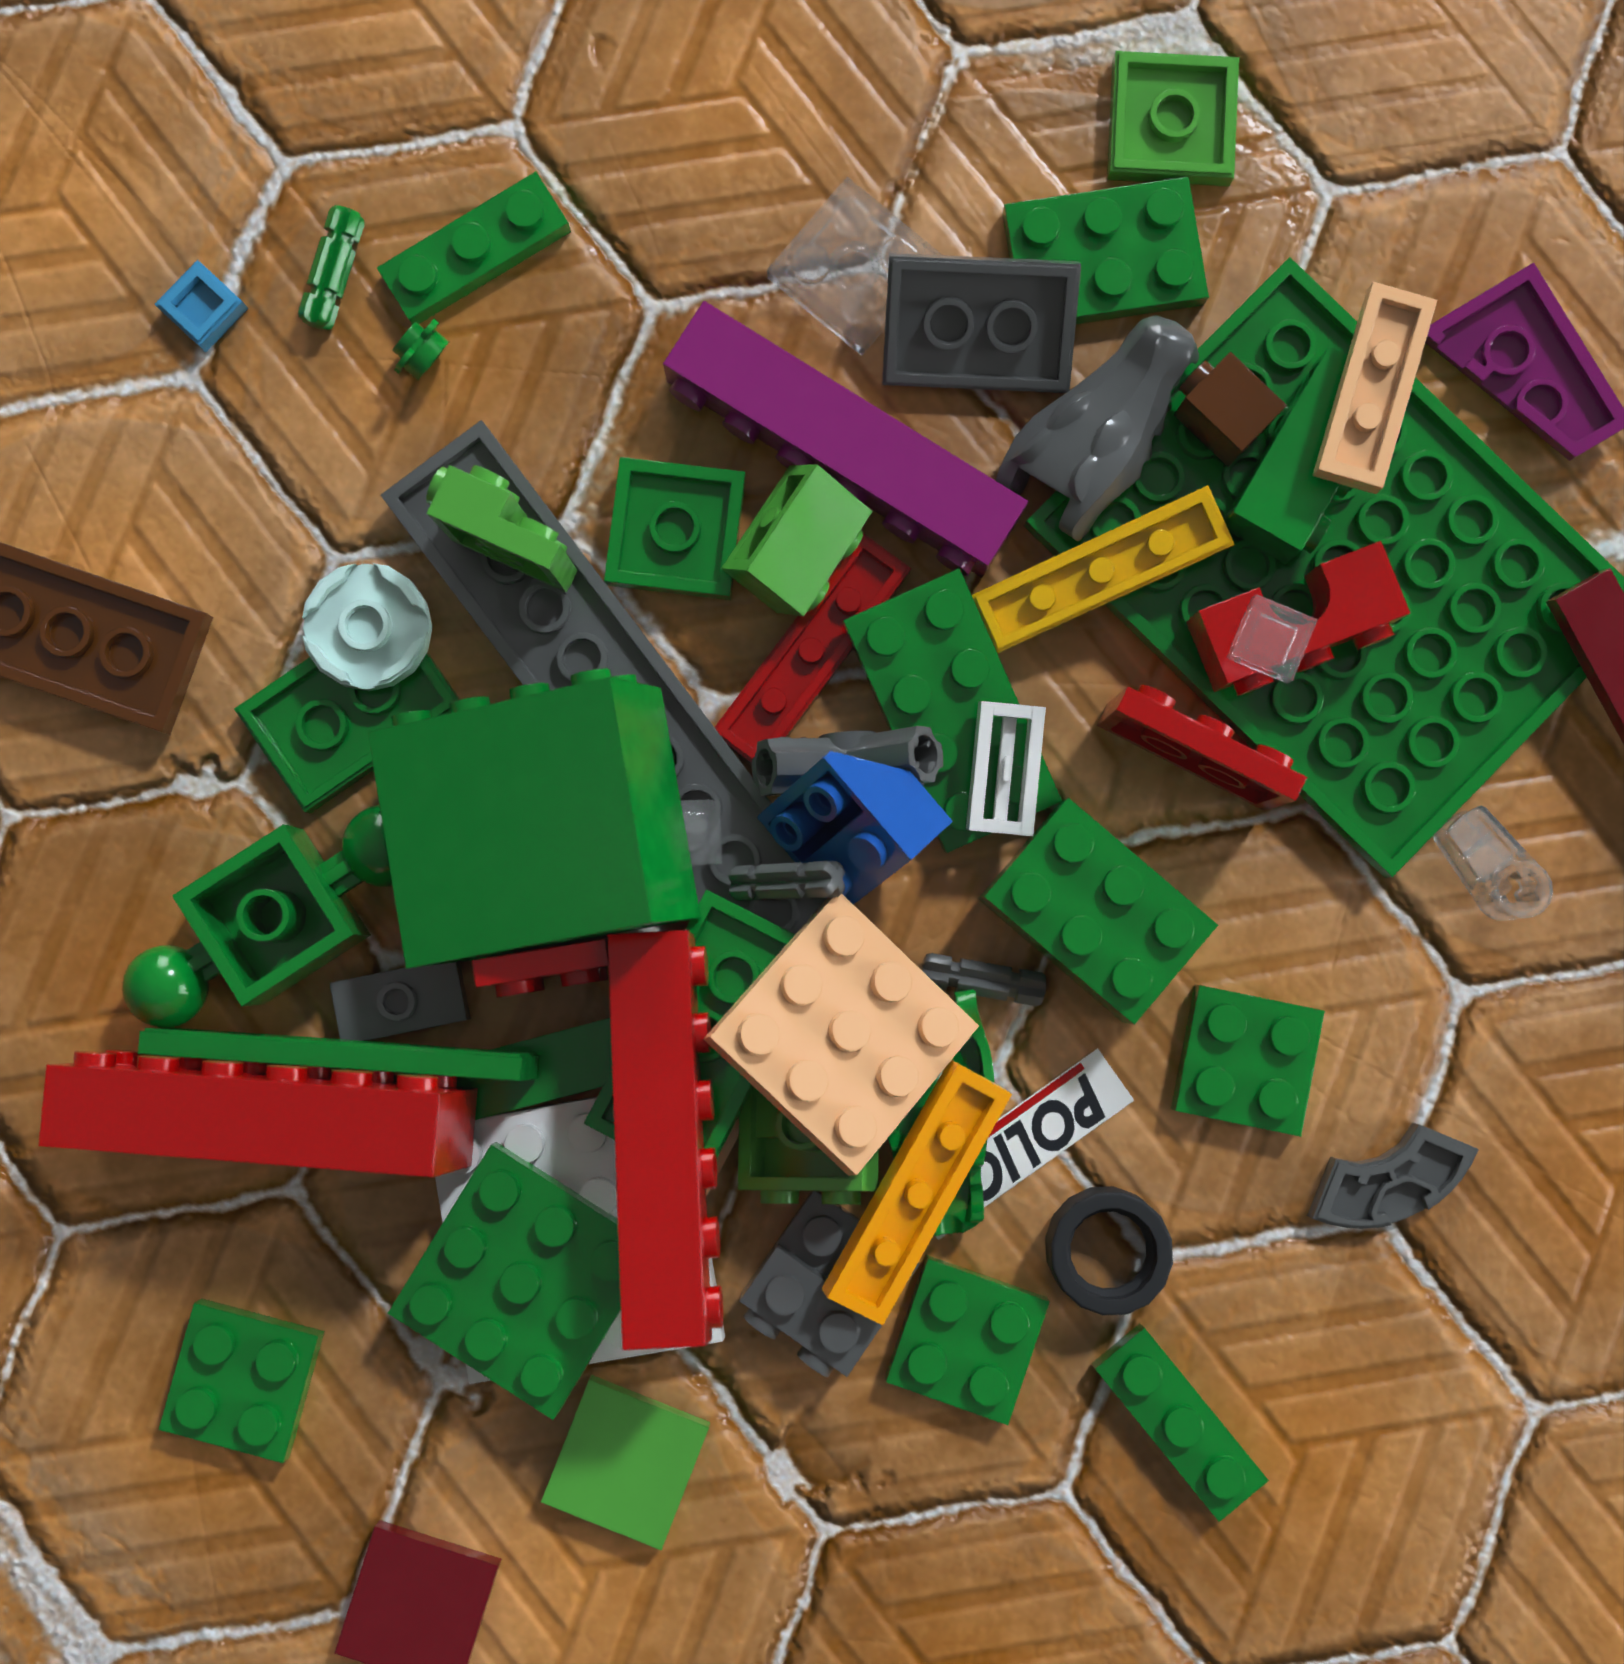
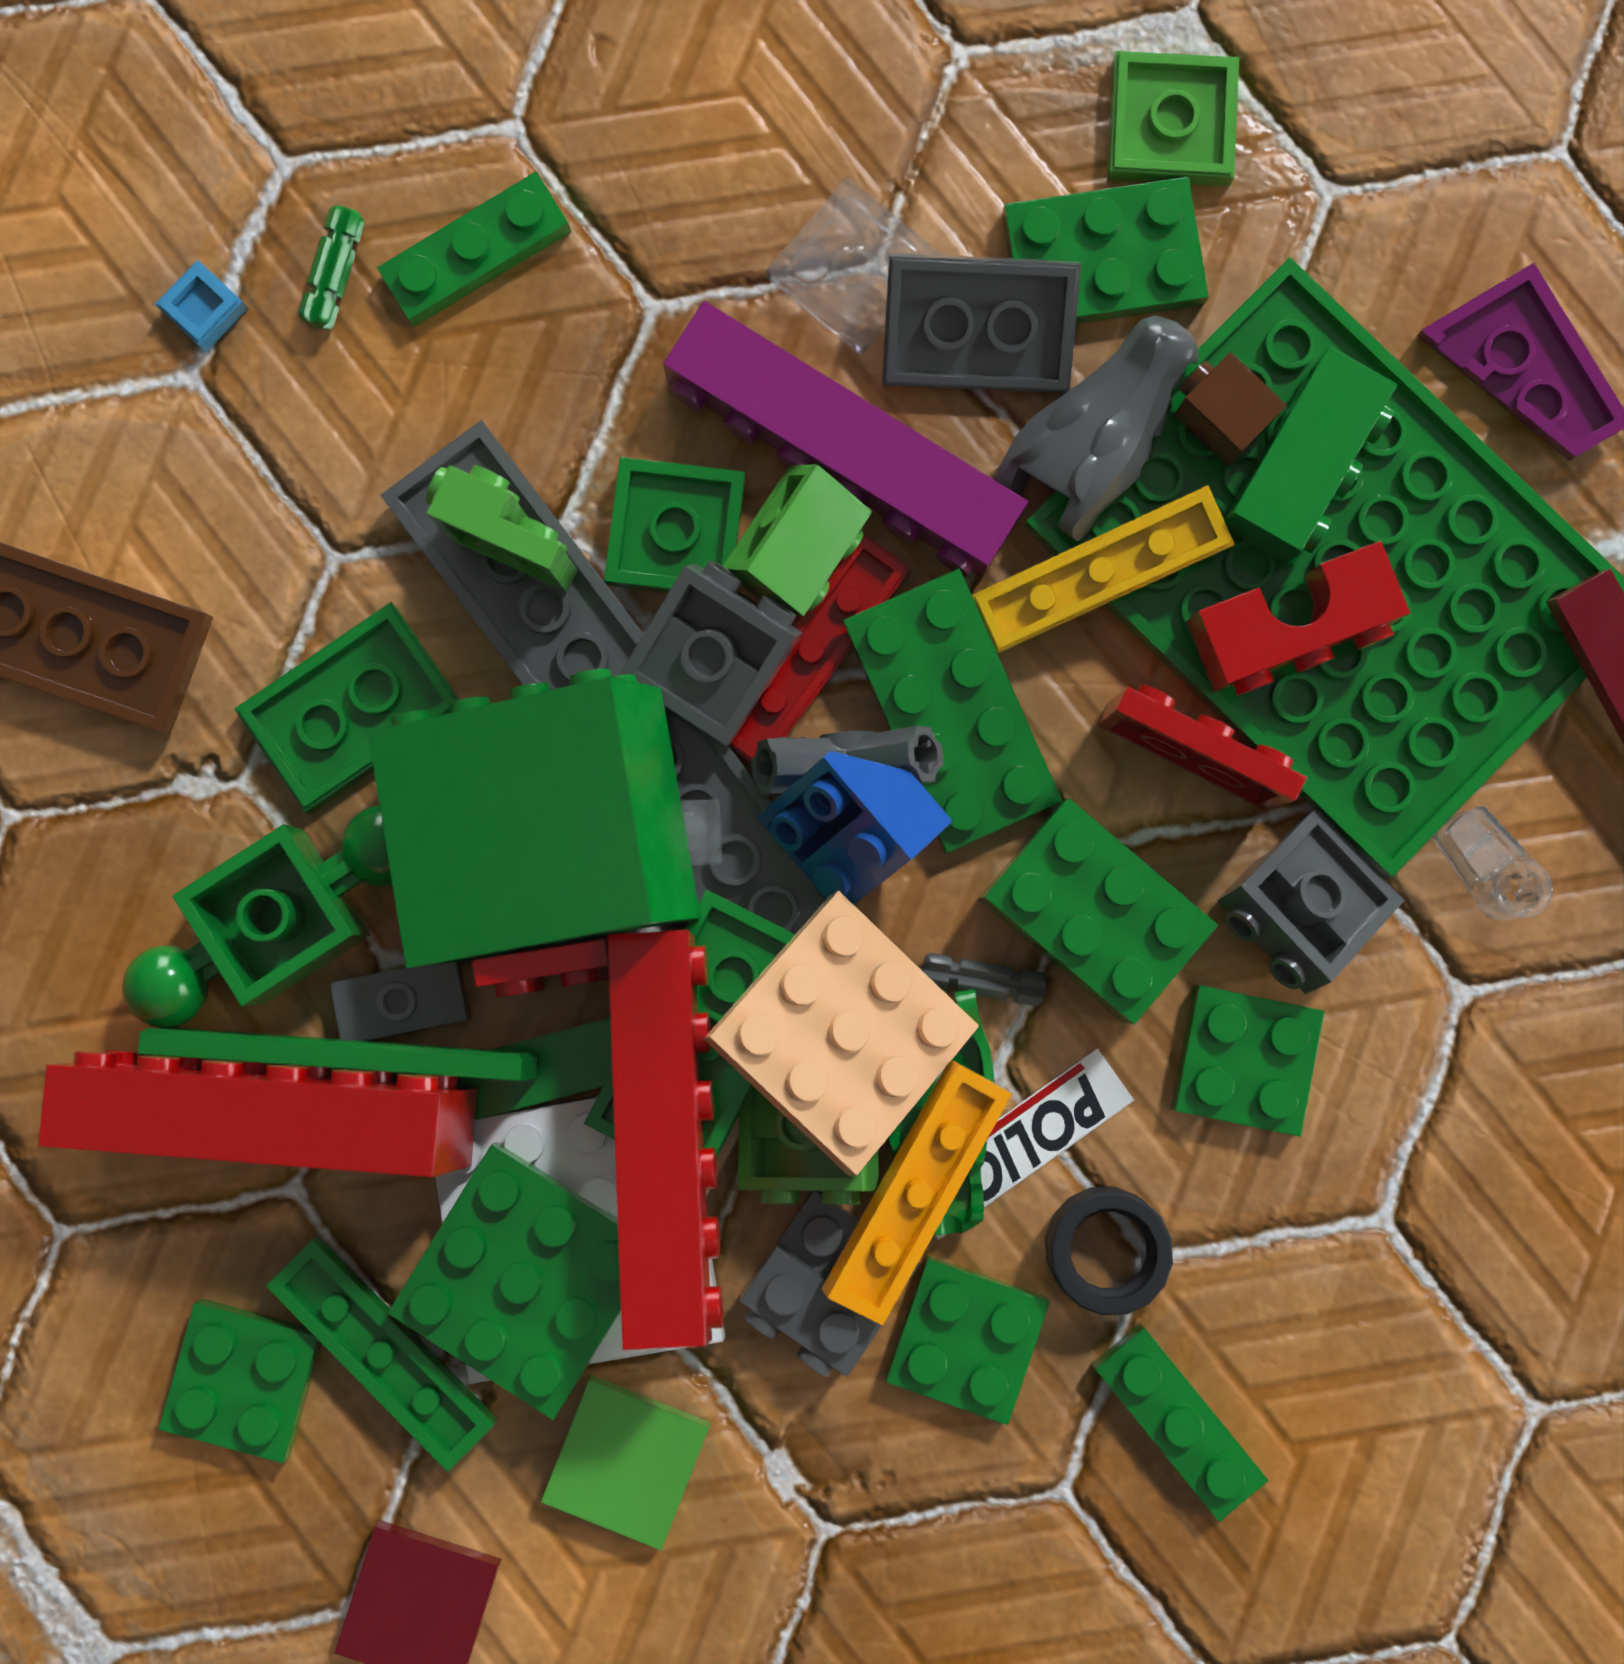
(366, 626): light aqua tile -> none
(382, 1353): none -> green plate
(419, 349): green plate -> none
(713, 649): none -> dark grey plate
(787, 881): dark grey axle -> none
(1030, 774): white tile -> none
(1272, 638): clear tile -> none
(1309, 903): none -> dark grey plate
(1374, 388): light nougat plate -> none
(1394, 1185): dark grey tile -> none

